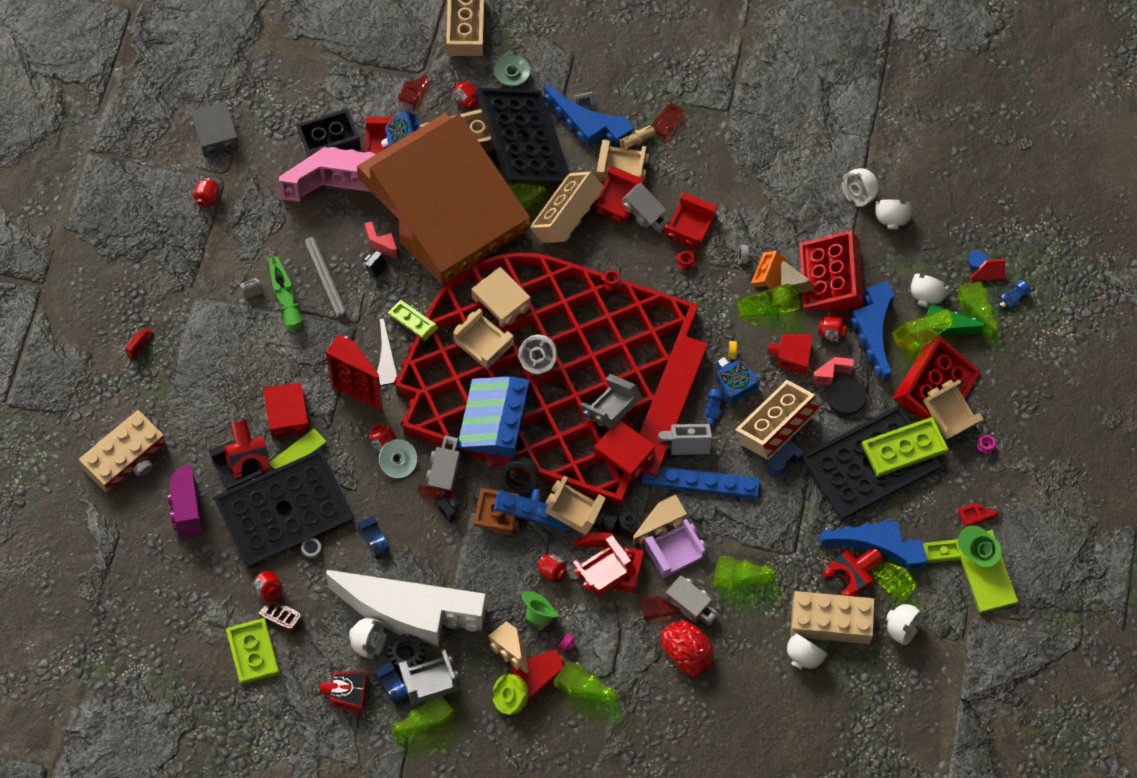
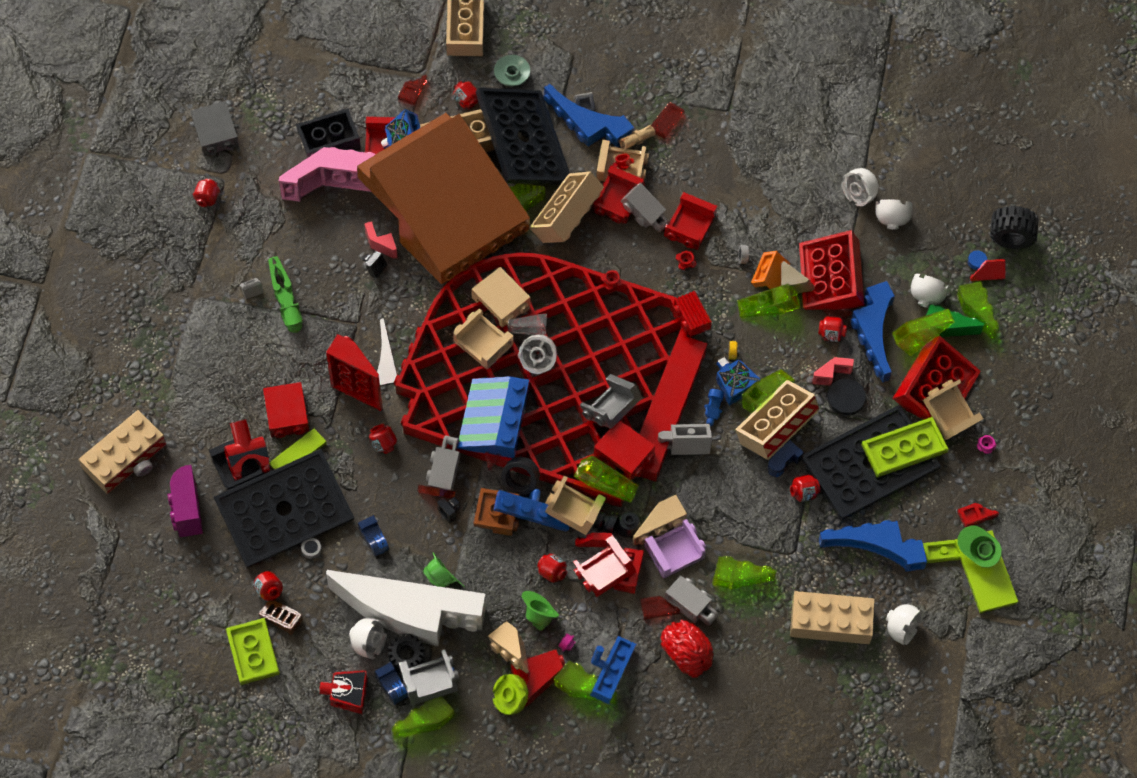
(138, 343): red tile -> none
(325, 277): light grey axle -> none
(406, 462): light aqua dish -> none
(413, 320): lime tile -> none
(438, 573): none -> bright green piece
(529, 325): none -> clear slope
(606, 479): none -> clear neon green slope
(611, 669): none -> blue plate
(623, 161): none -> red plate
(692, 314): none -> red brick
(703, 482): blue plate -> none
(763, 389): none -> clear neon green slope
(792, 352): red torso -> none
(804, 653): white cylinder -> none
(805, 488): none -> red head
(854, 570): red connector -> none
(894, 579): clear neon green slope -> none
(1011, 298): blue piece -> none
(1014, 227): none -> black tyre

